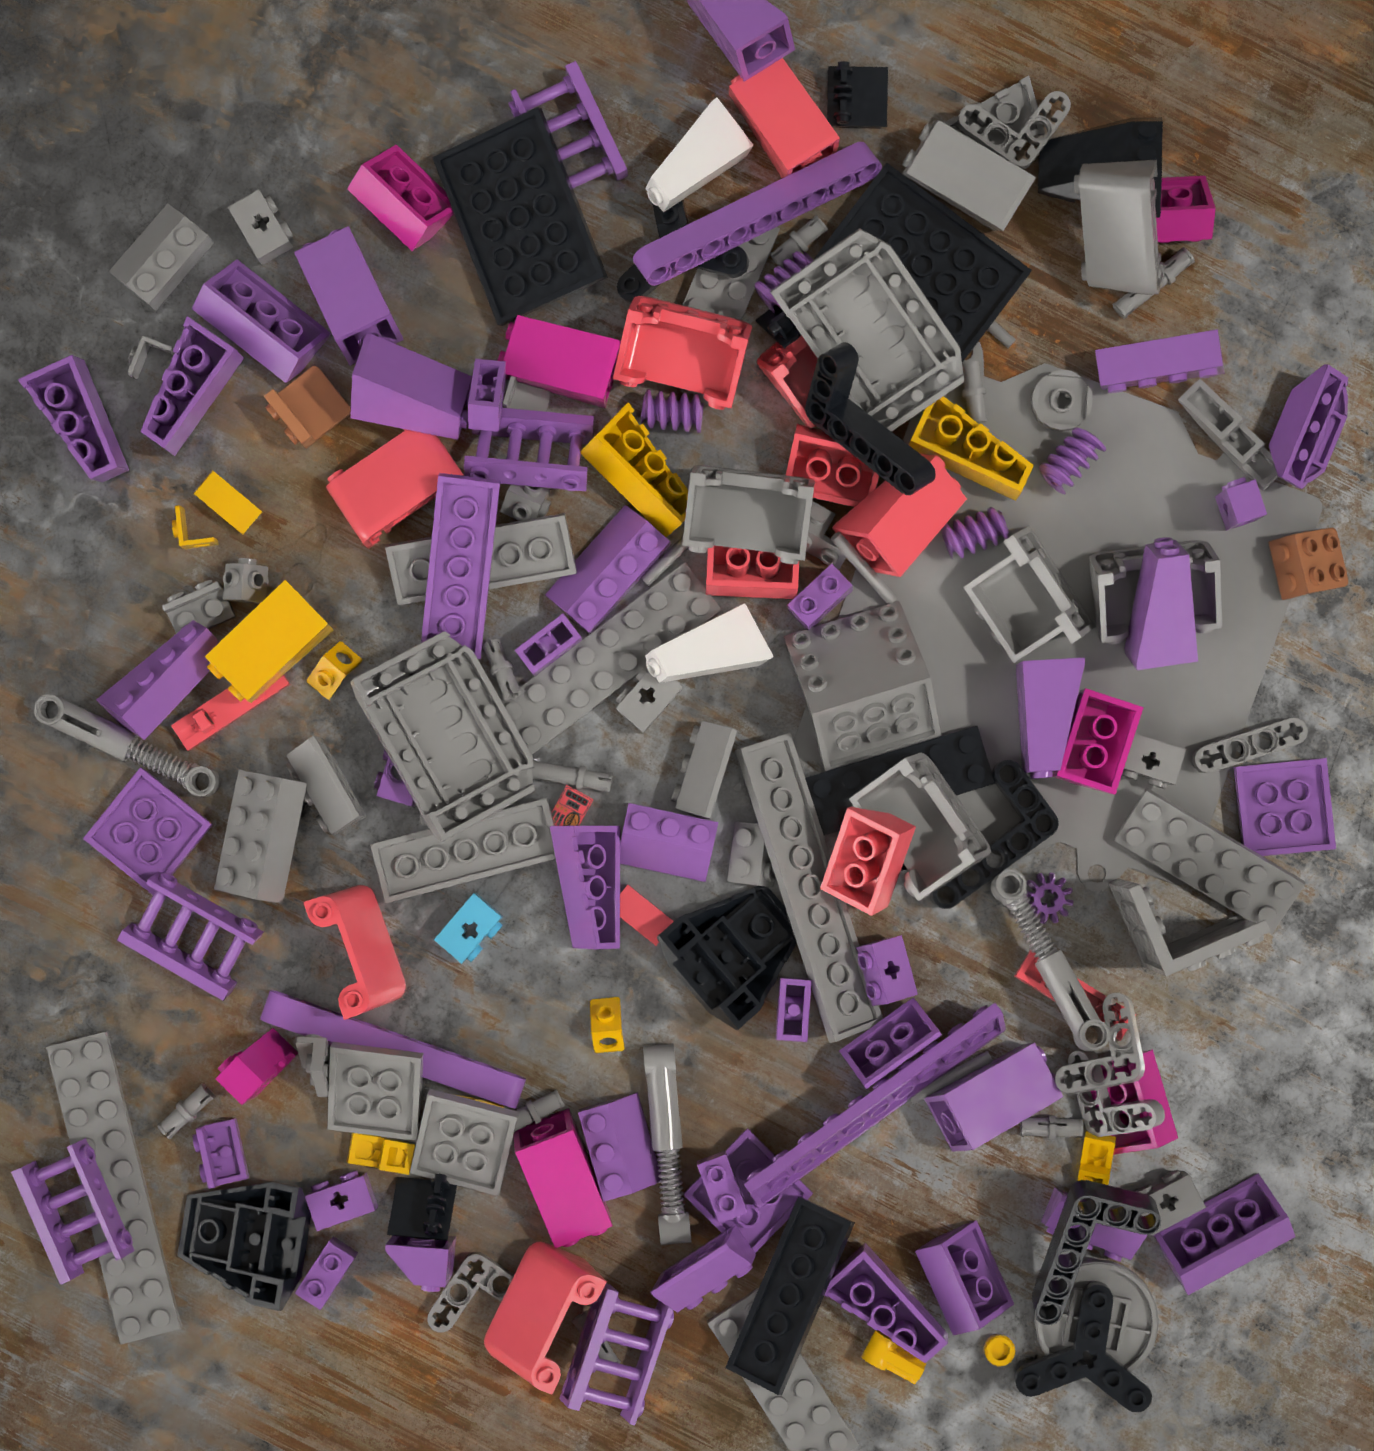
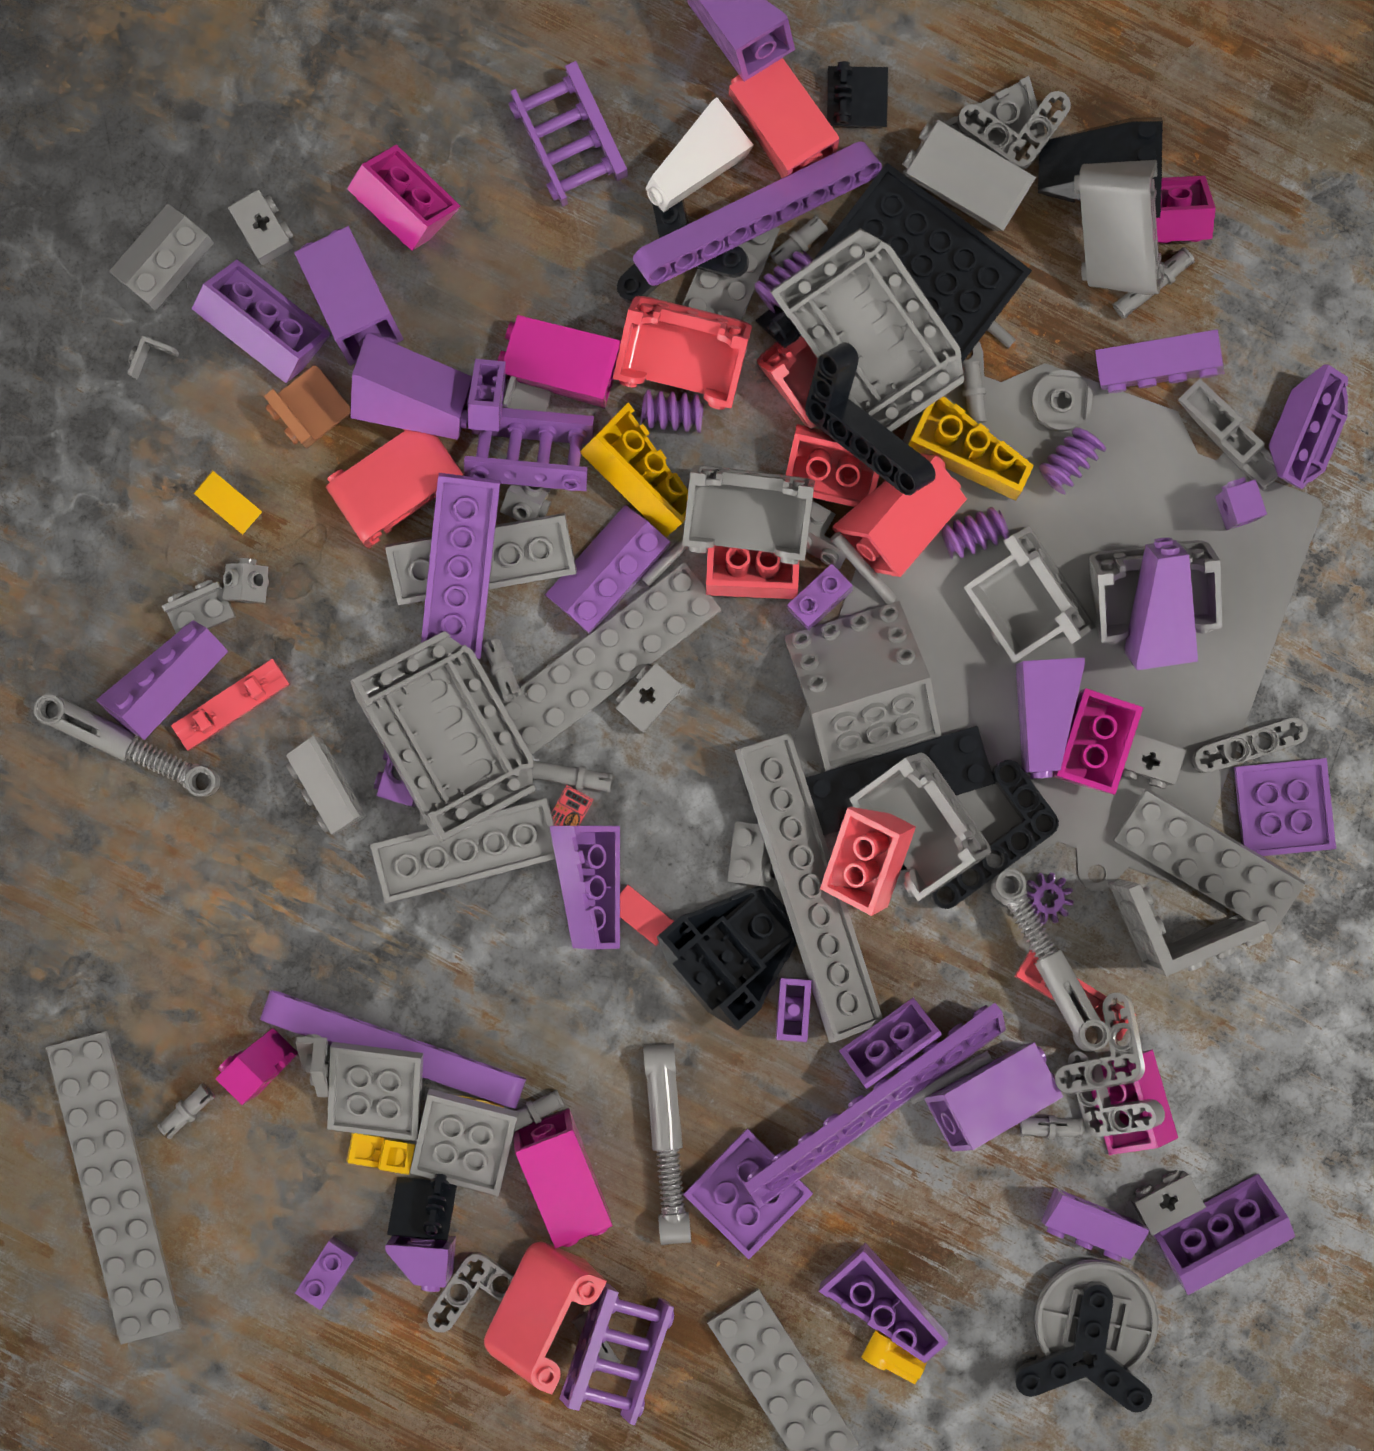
(48, 1223): medium lavender fence -> none
(77, 415): medium lavender wedge -> none
(147, 829): medium lavender plate -> none
(166, 952): medium lavender fence -> none
(180, 531): yellow bracket -> none
(189, 385): medium lavender wedge -> none
(220, 1153): medium lavender bracket -> none
(249, 1239): black wedge -> none
(260, 836): light grey brick -> none
(267, 643): yellow slope -> none
(327, 1212): medium lavender brick -> none
(331, 672): yellow bracket -> none
(367, 947): coral windscreen -> none
(453, 937): medium azure brick -> none
(519, 216): black plate -> none
(548, 644): medium lavender brick -> none
(606, 1023): yellow bracket -> none
(619, 1146): medium lavender slope -> none
(667, 842): medium lavender slope -> none
(704, 769): light grey slope -> none
(704, 1271): medium lavender slope -> none
(715, 647): white slope -> none
(722, 1186): medium lavender brick -> none
(790, 1295): black plate -> none
(886, 970): medium lavender brick -> none
(965, 1278): medium lavender slope -> none
(999, 1349): yellow tile -> none
(1077, 1239): black beam -> none
(1096, 1158): yellow slope -> none
(1308, 563): nougat bracket -> none

